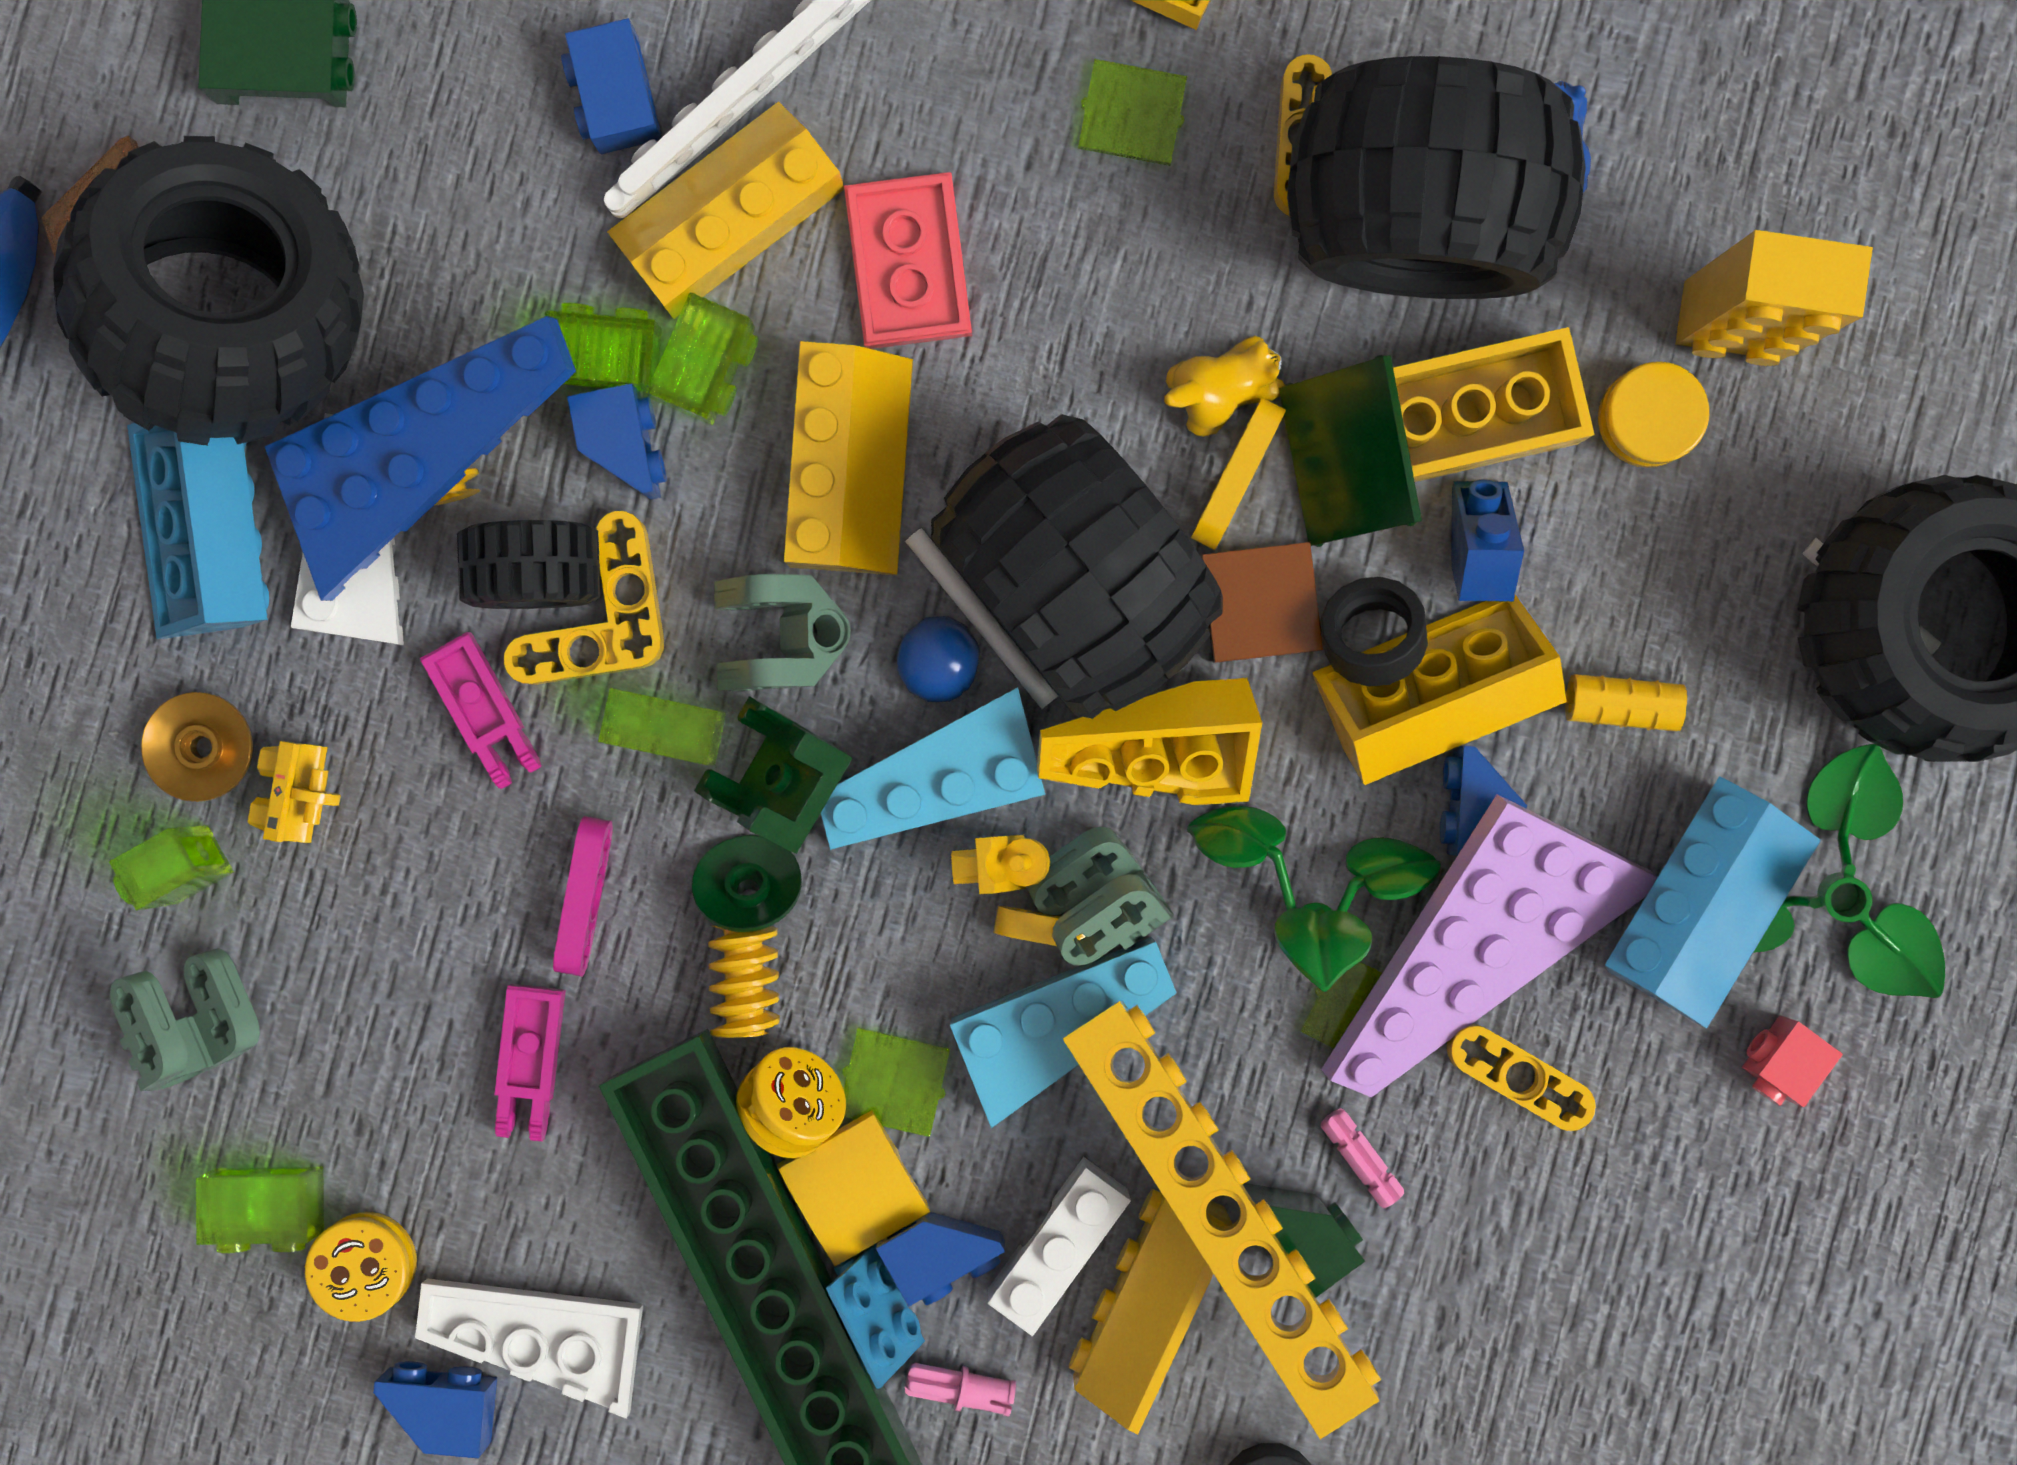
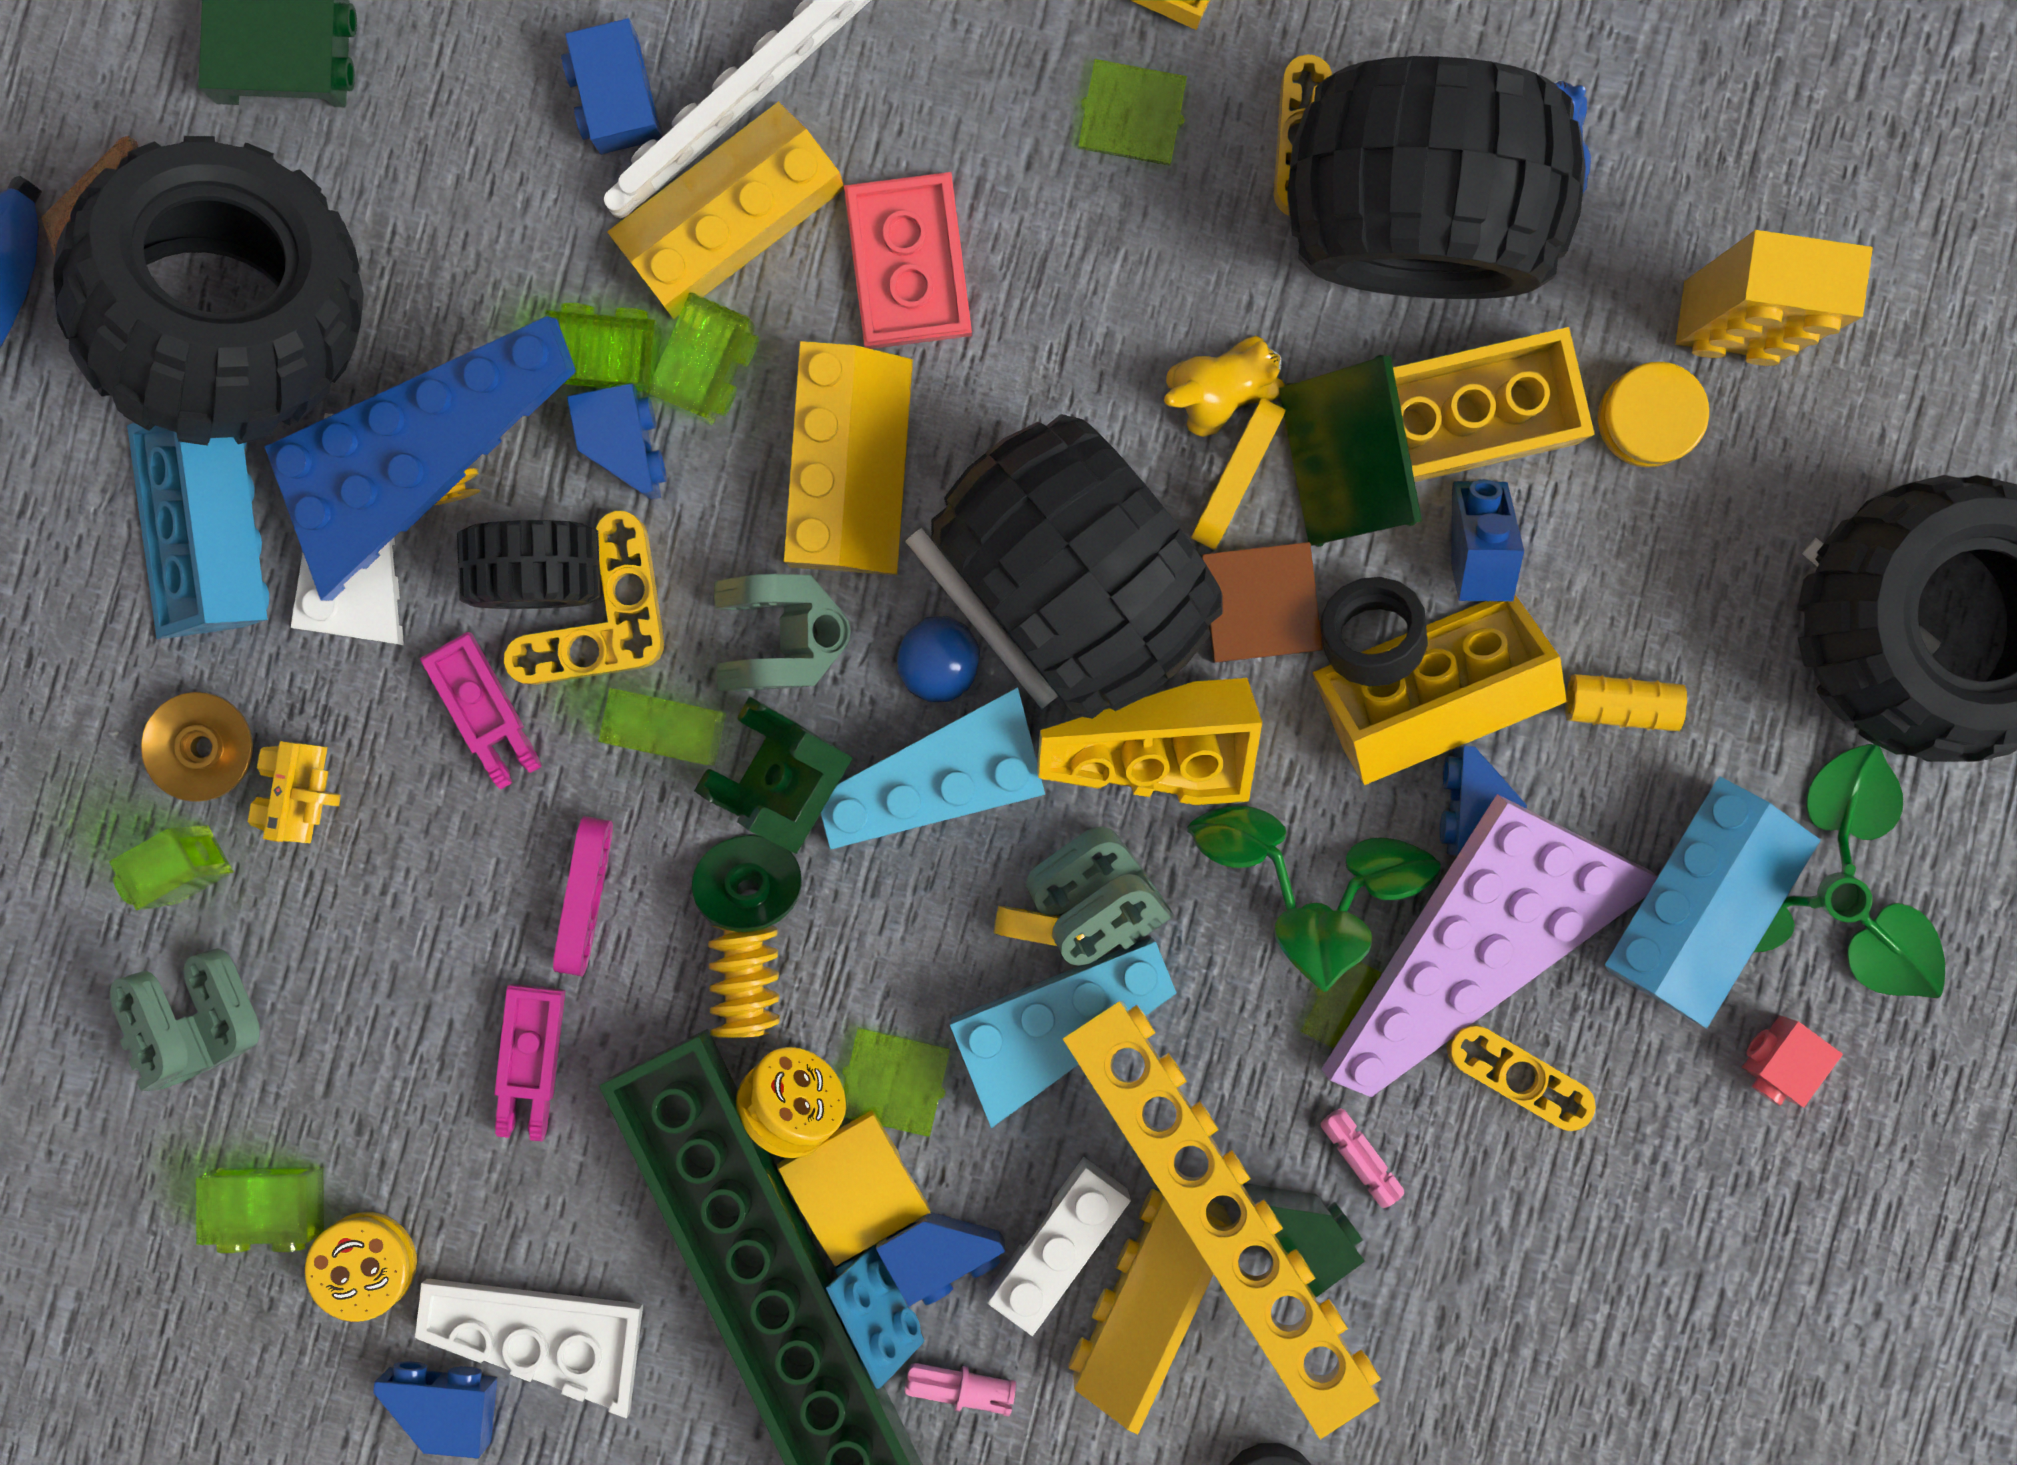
(1001, 864): yellow hips -> none

